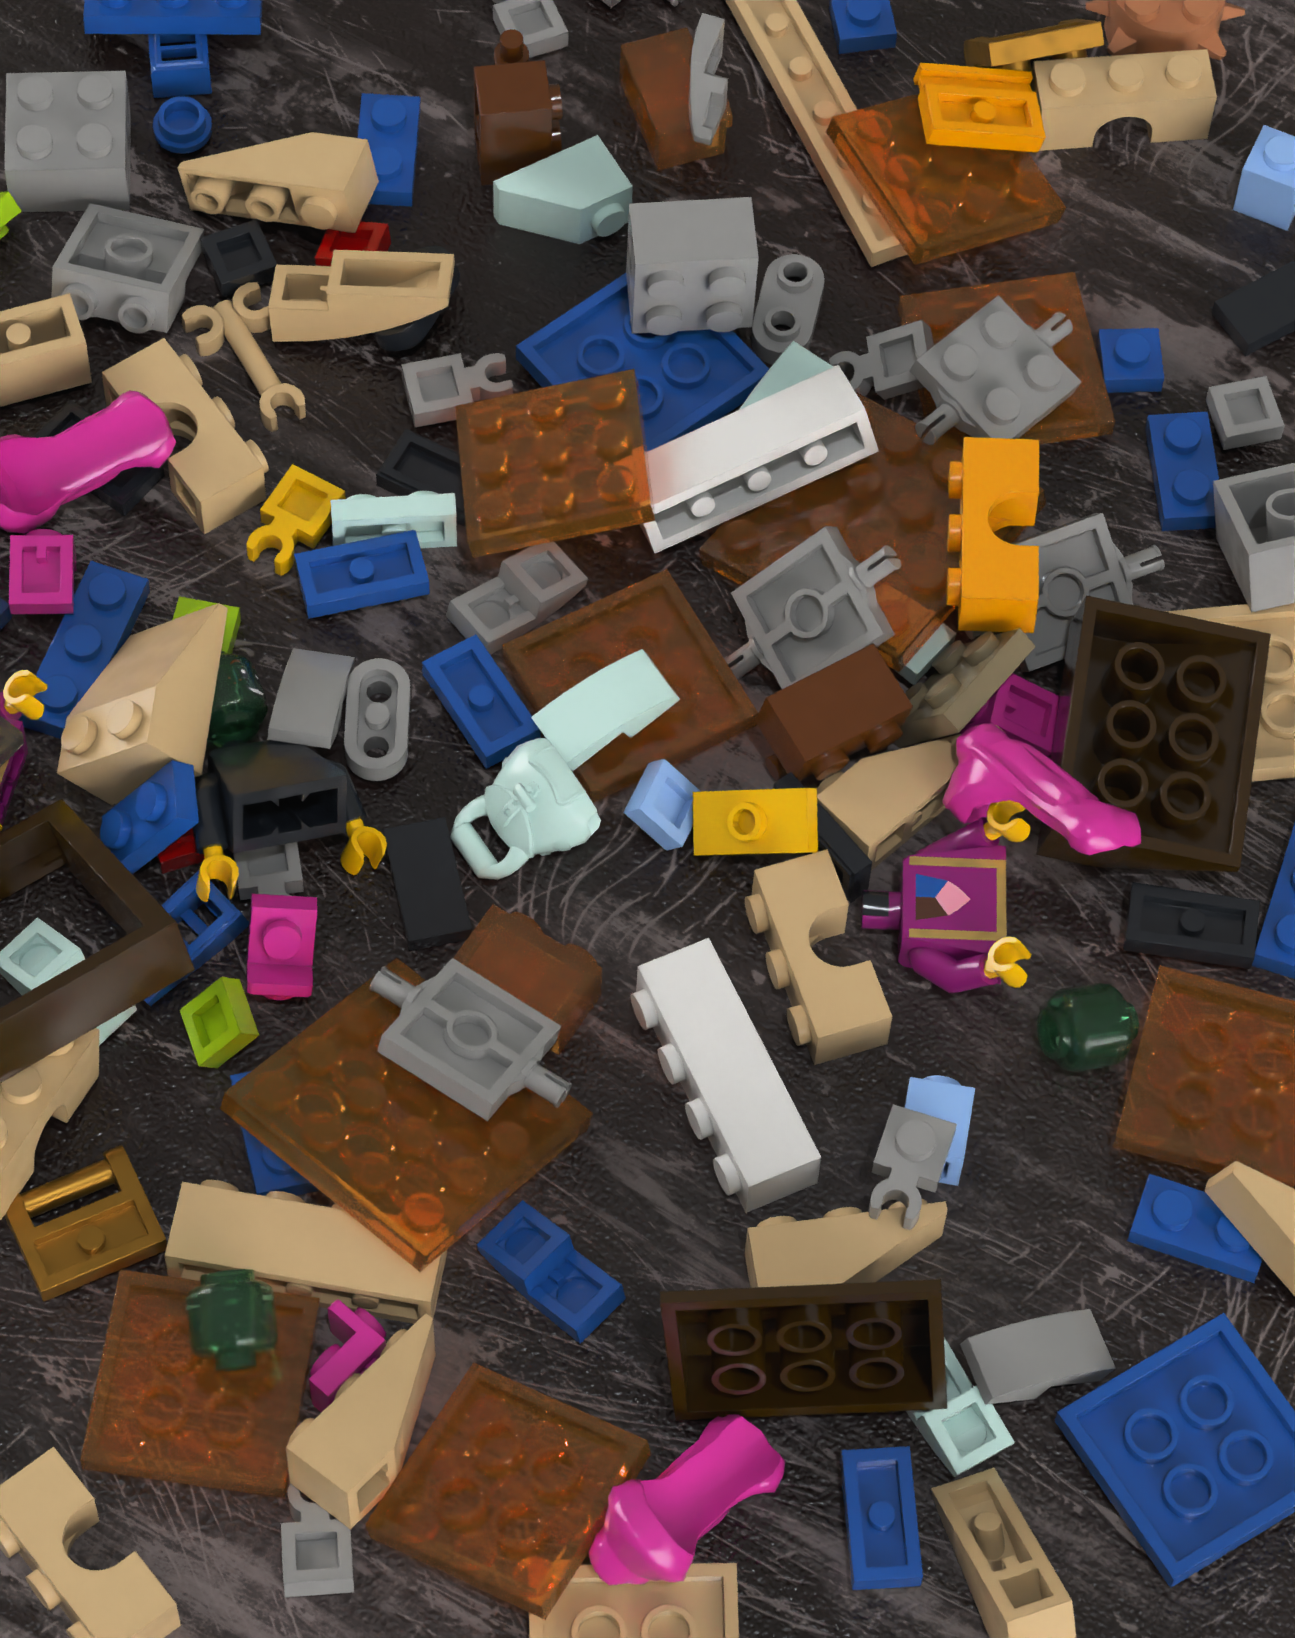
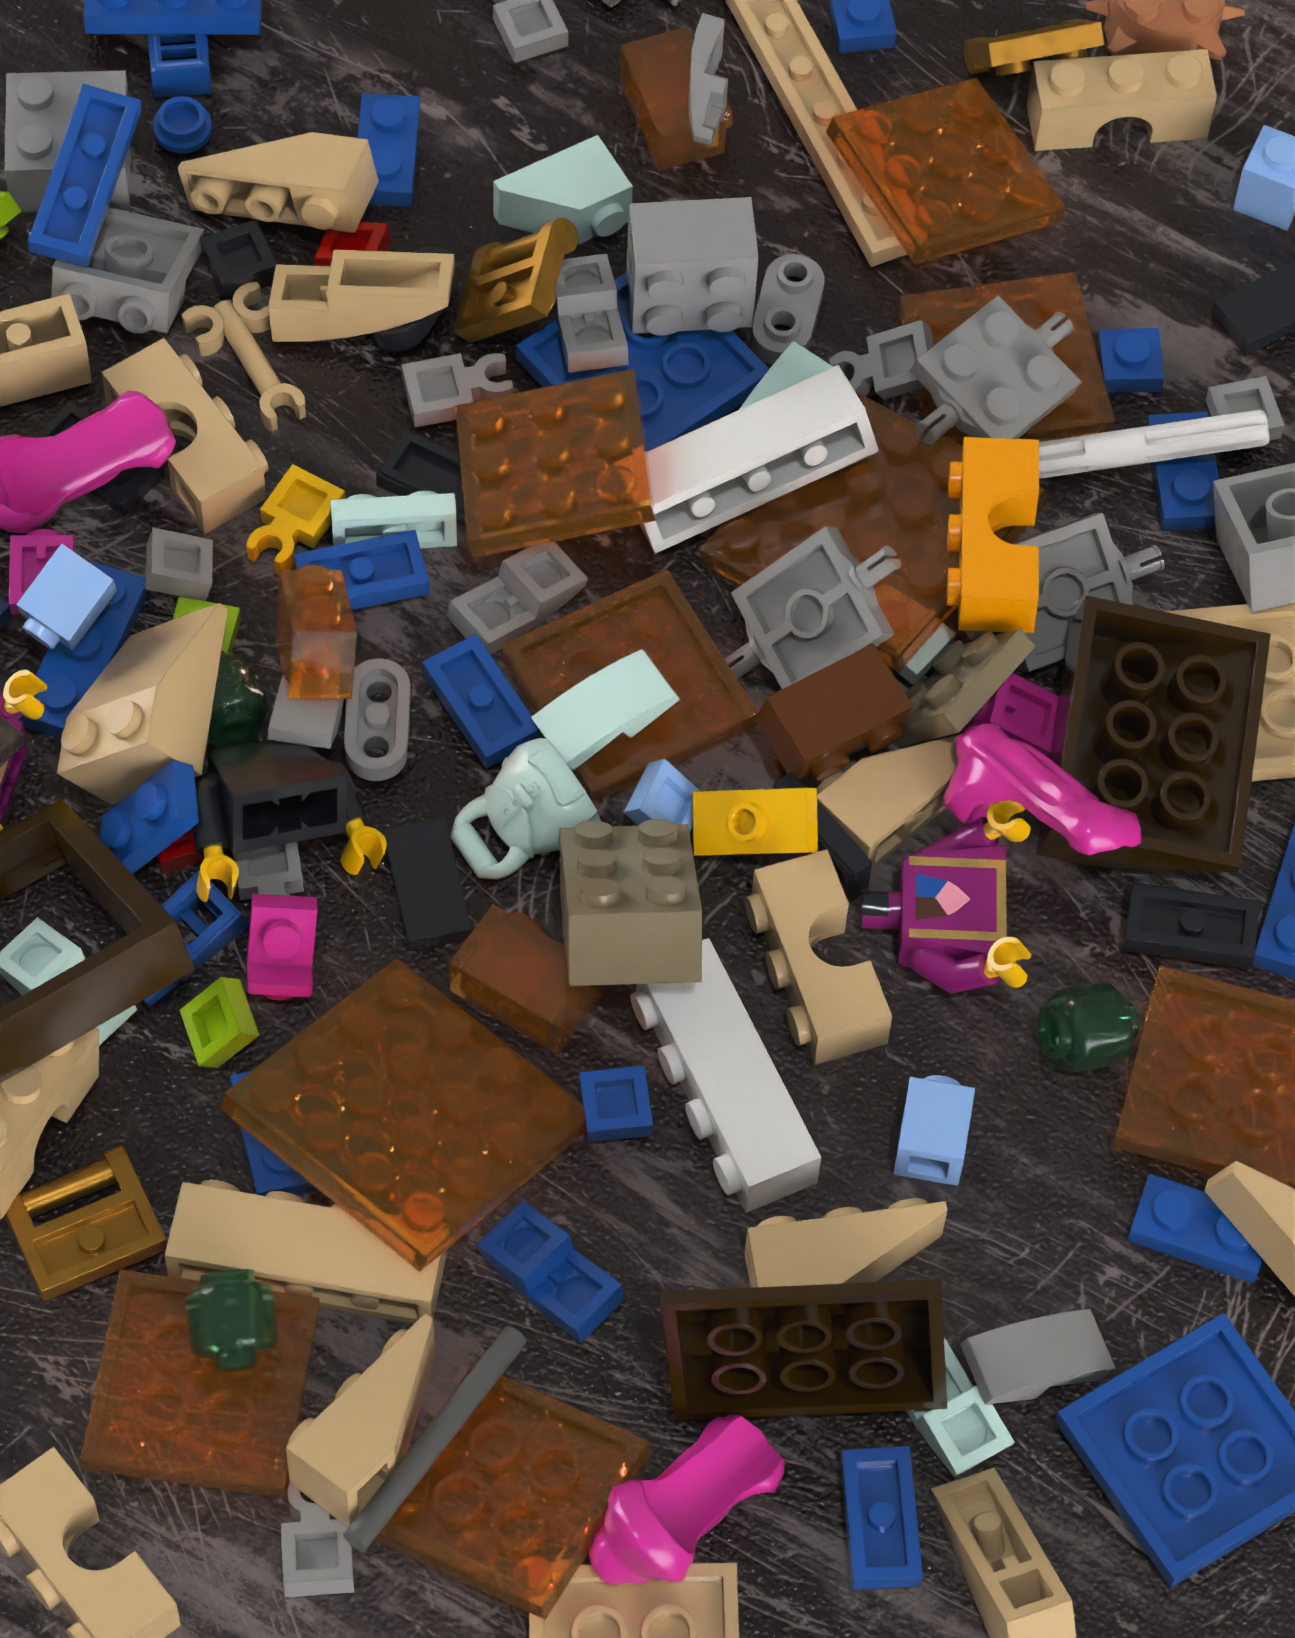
(65, 599): none -> light blue brick
(84, 175): none -> blue plate
(179, 564): none -> light grey plate
(315, 633): none -> clear orange brick
(362, 1346): dark pink bracket -> none
(435, 1438): none -> dark grey bar
(469, 1038): light grey plate -> none
(514, 111): reddish brown brick -> none
(514, 281): none -> pearl gold plate
(589, 315): none -> light grey slope
(616, 1103): none -> blue plate
(630, 904): none -> dark tan brick
(910, 1157): light grey plate -> none
(979, 107): light orange plate -> none
(1153, 443): none -> white axle

